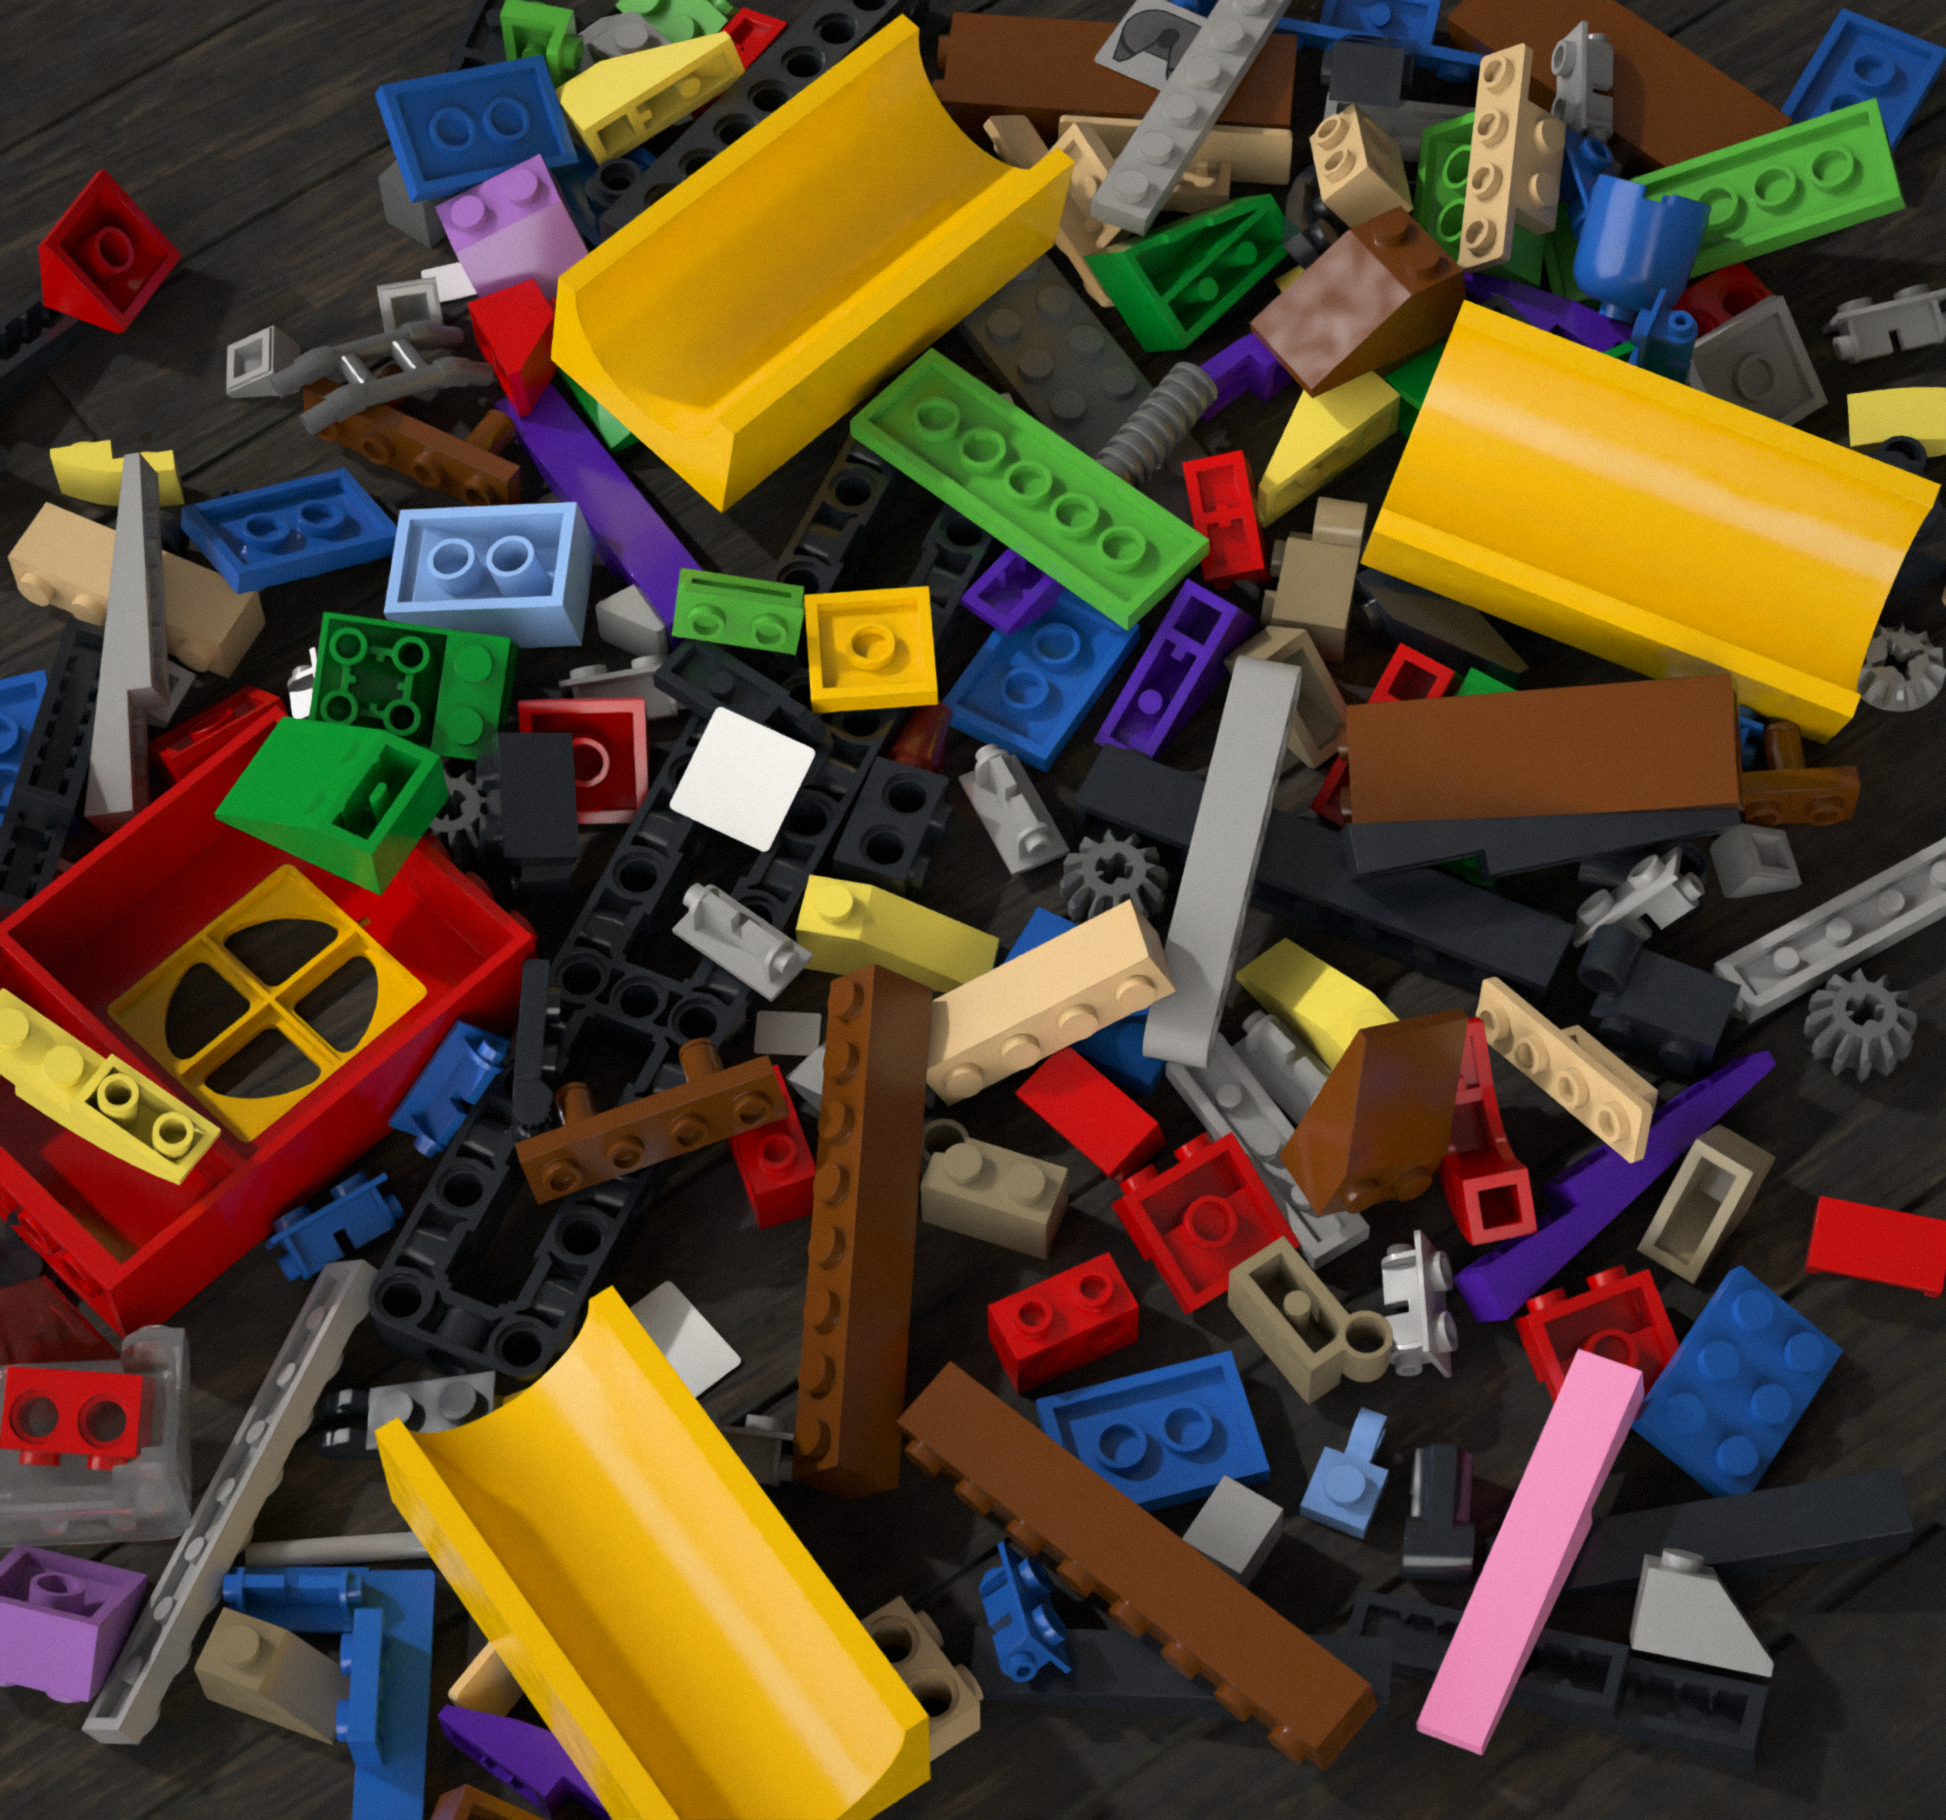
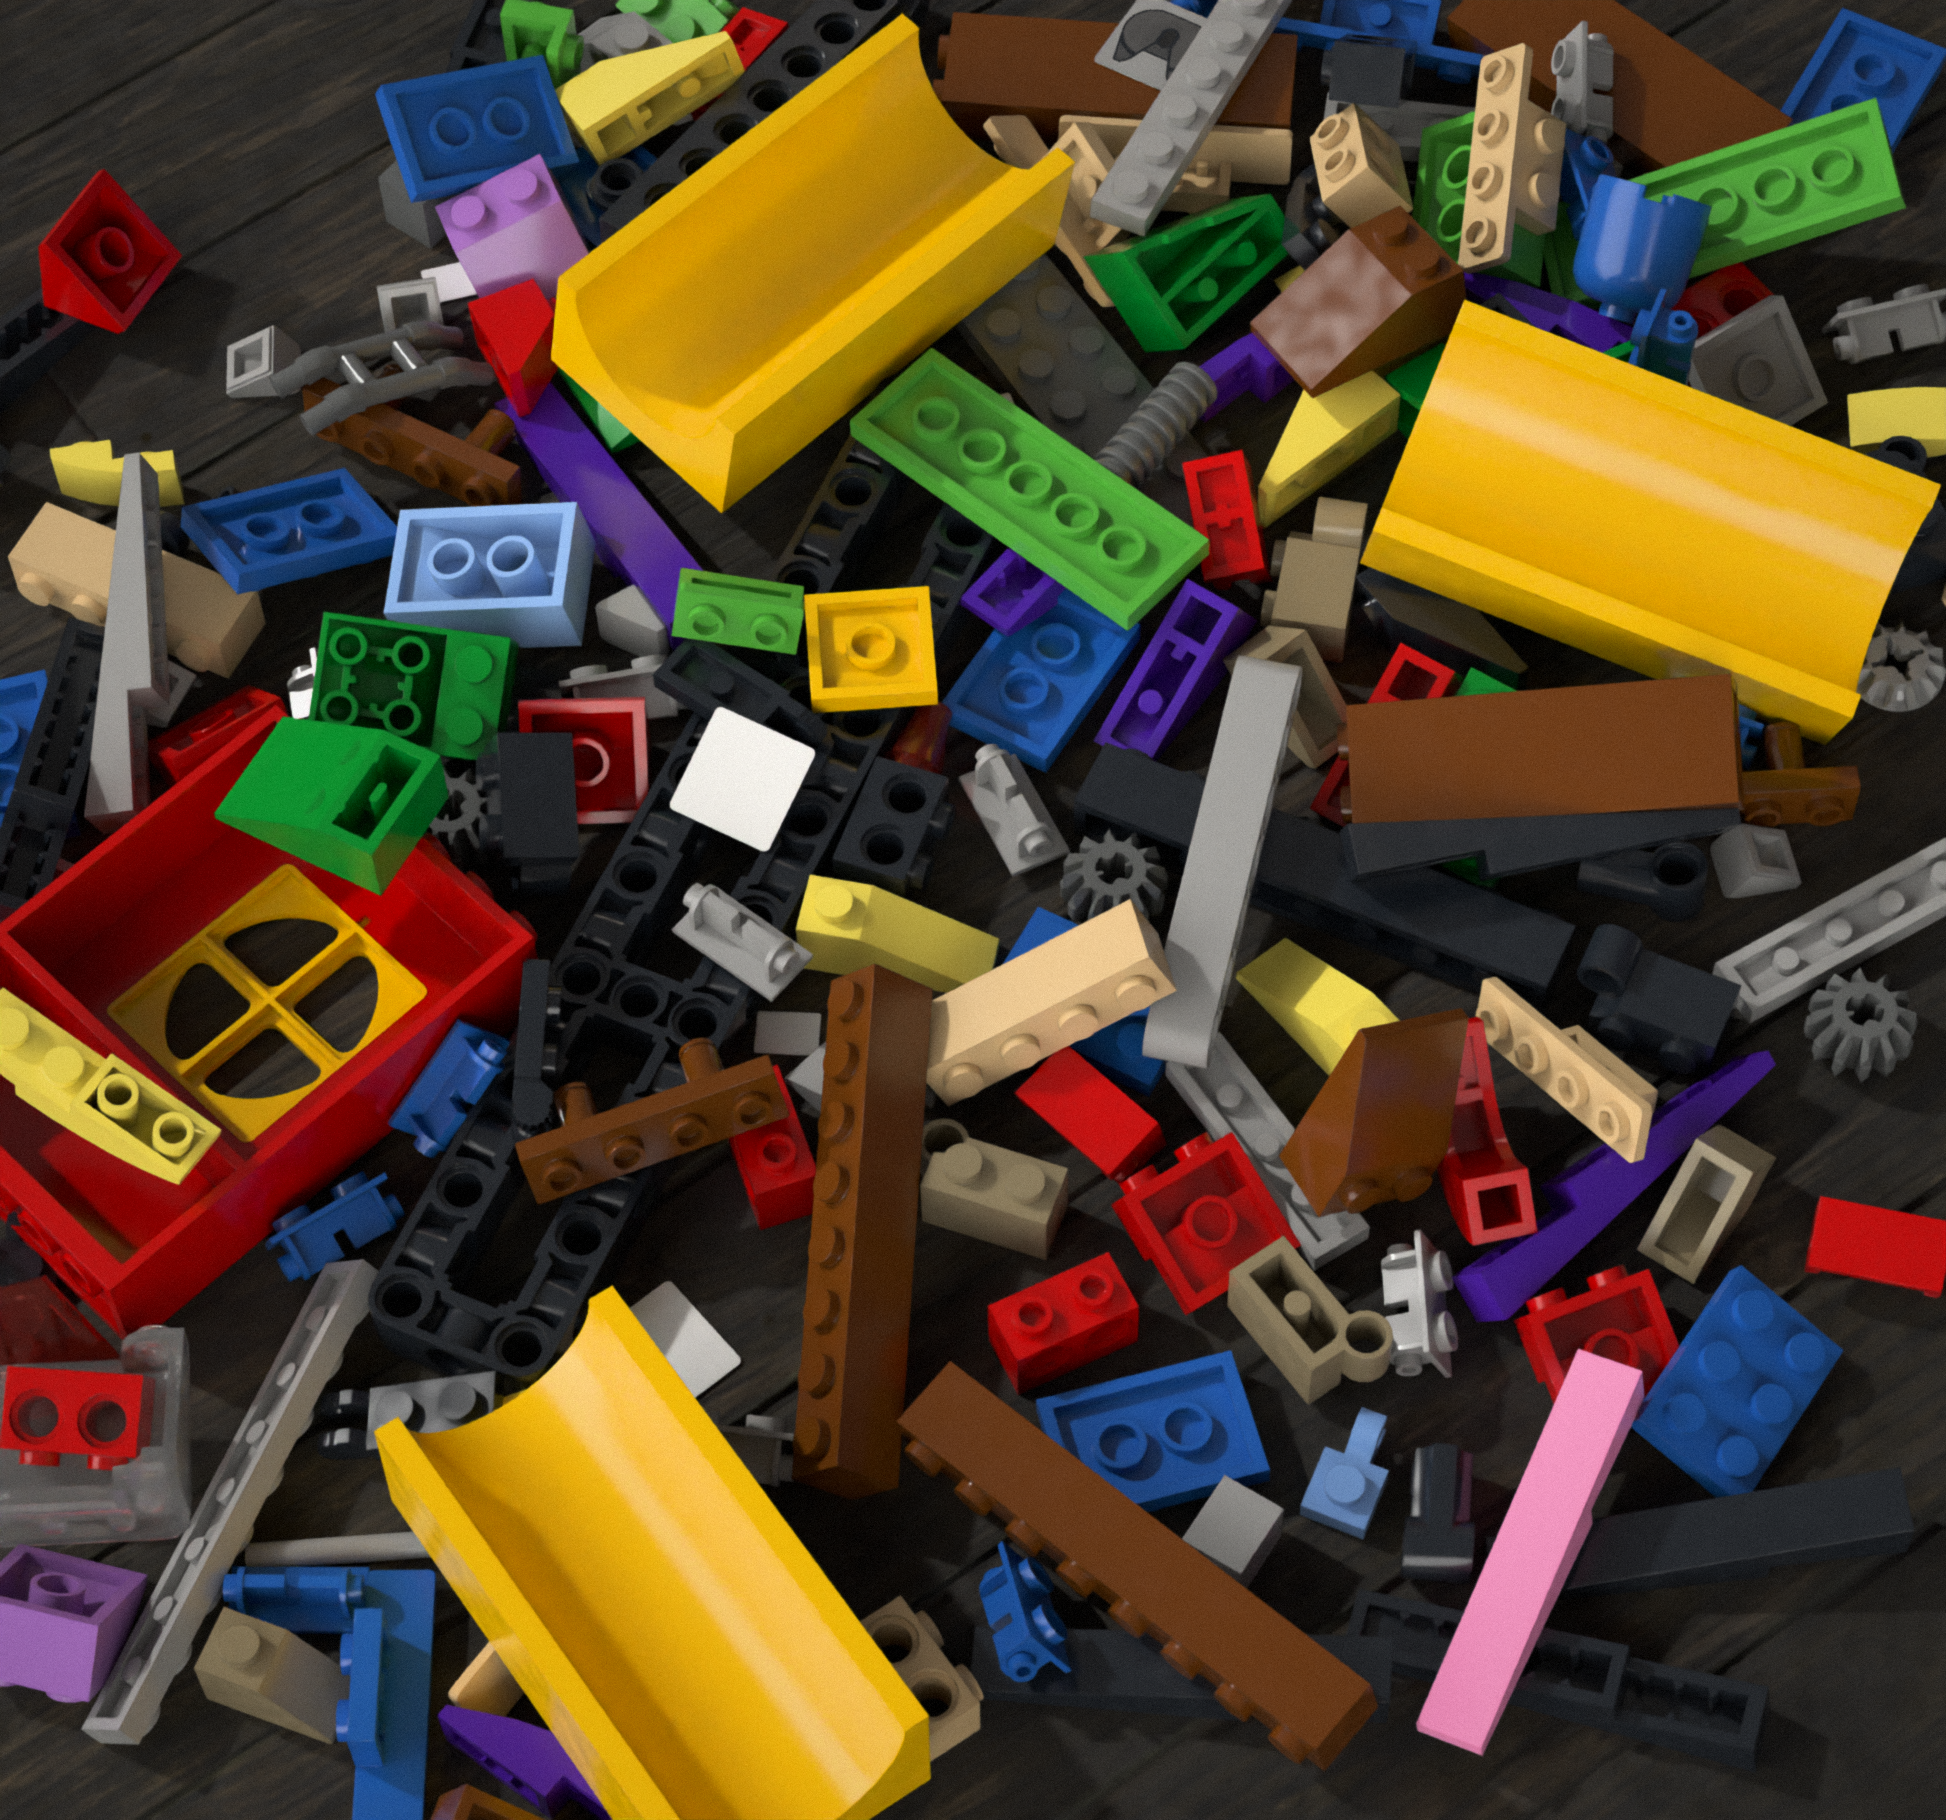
(1281, 1064): light grey hinge -> none
(1651, 888): light grey hinge -> none
(1693, 1617): light grey slope -> none

